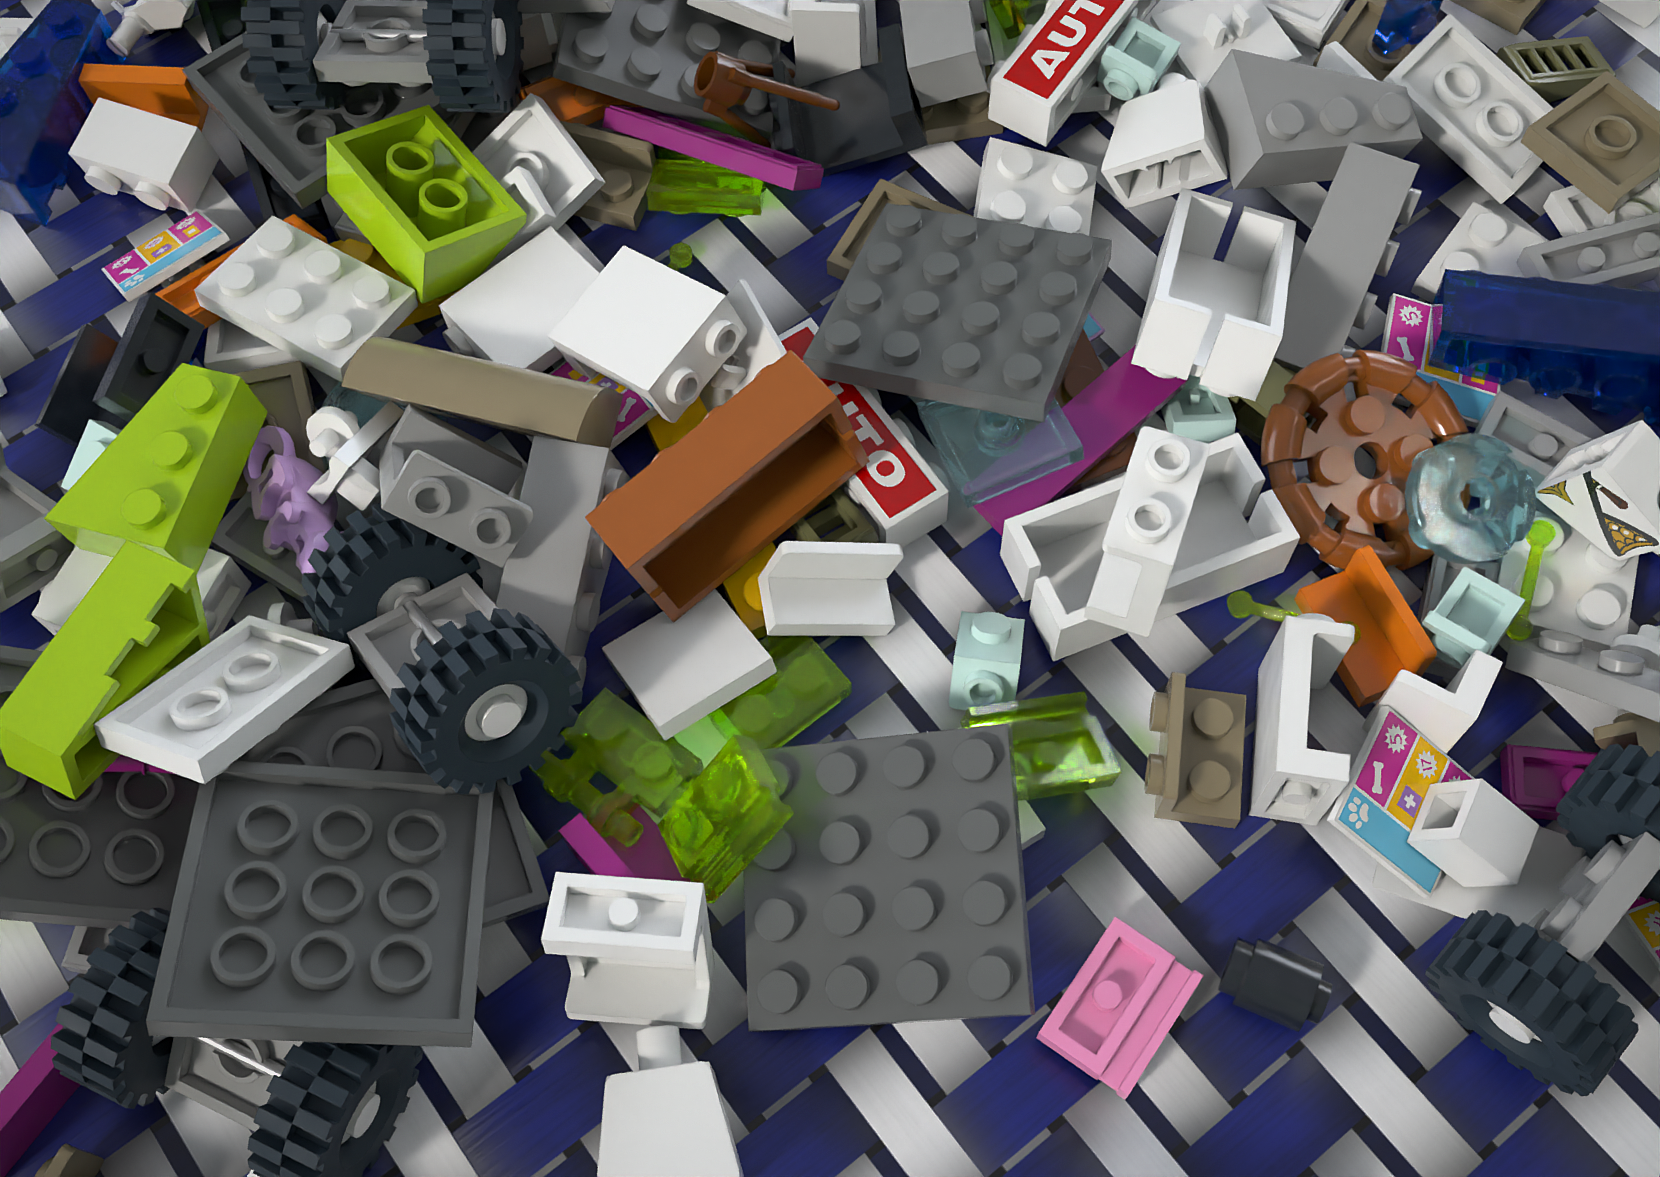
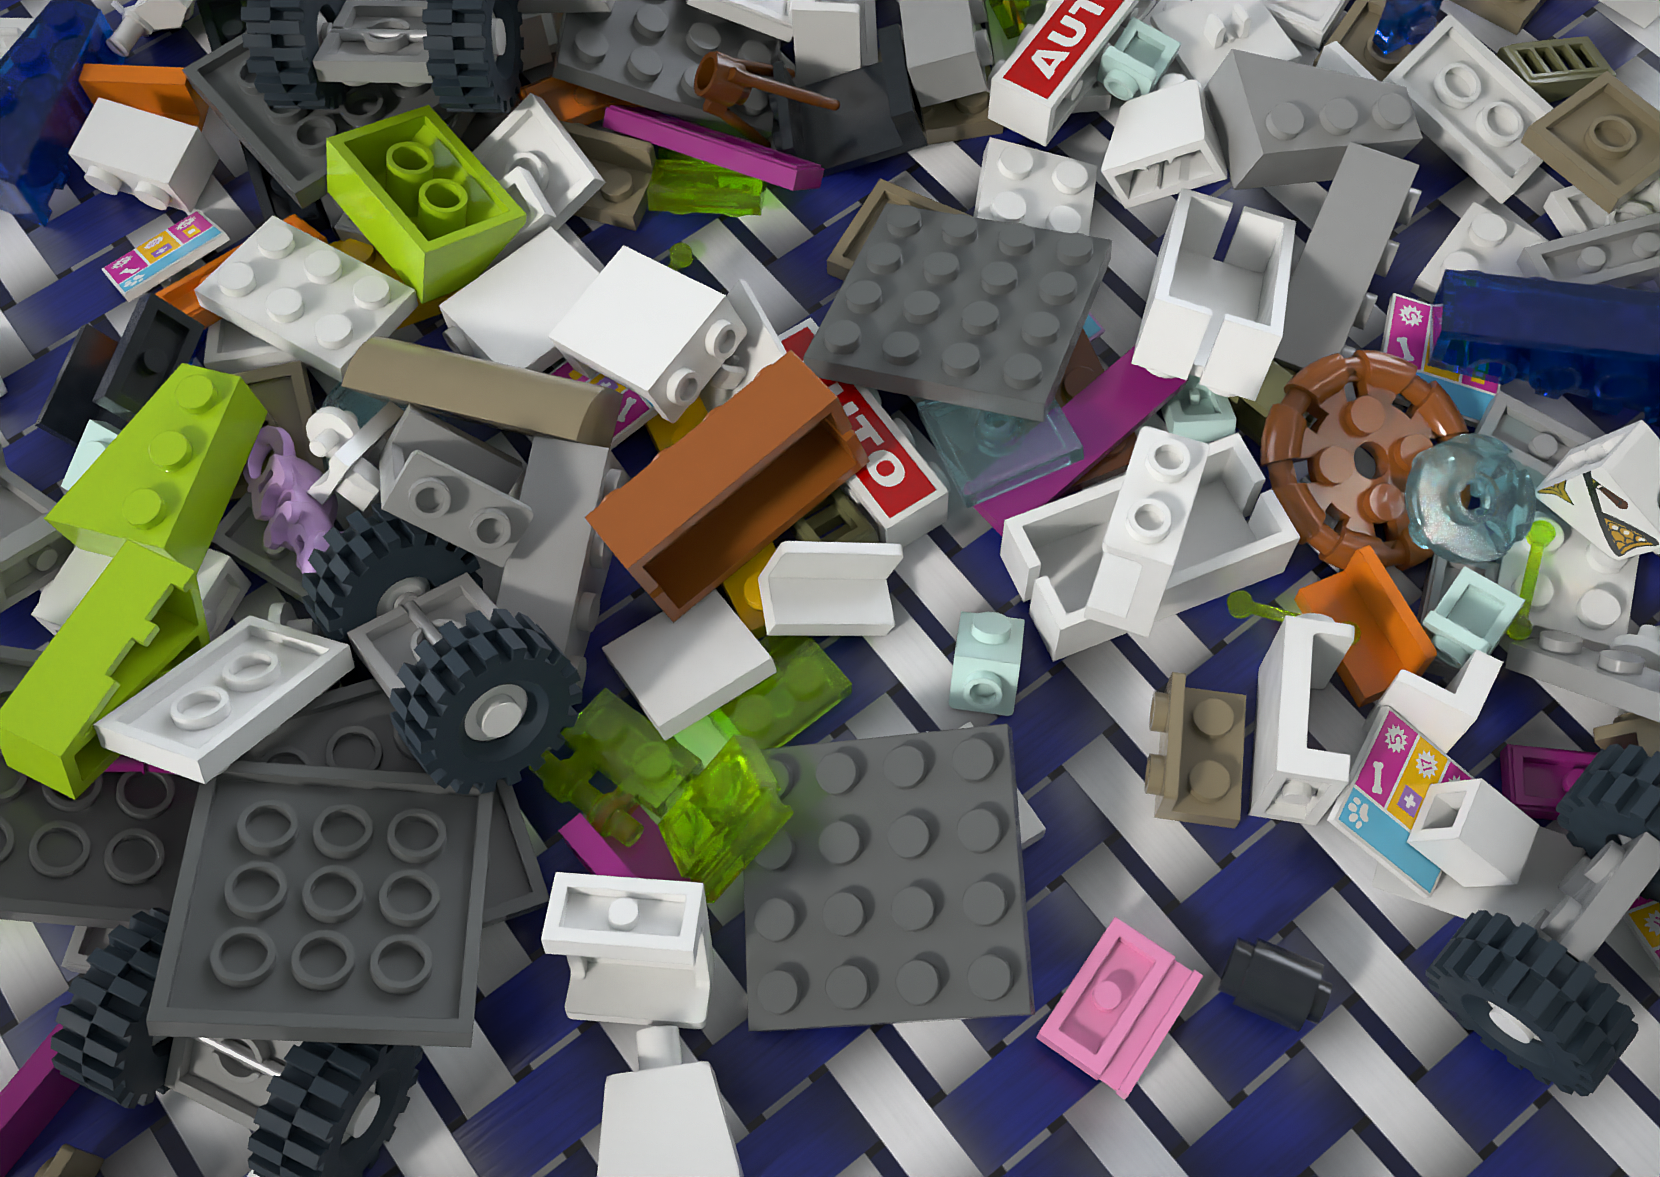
(1053, 744): clear neon green plate -> none

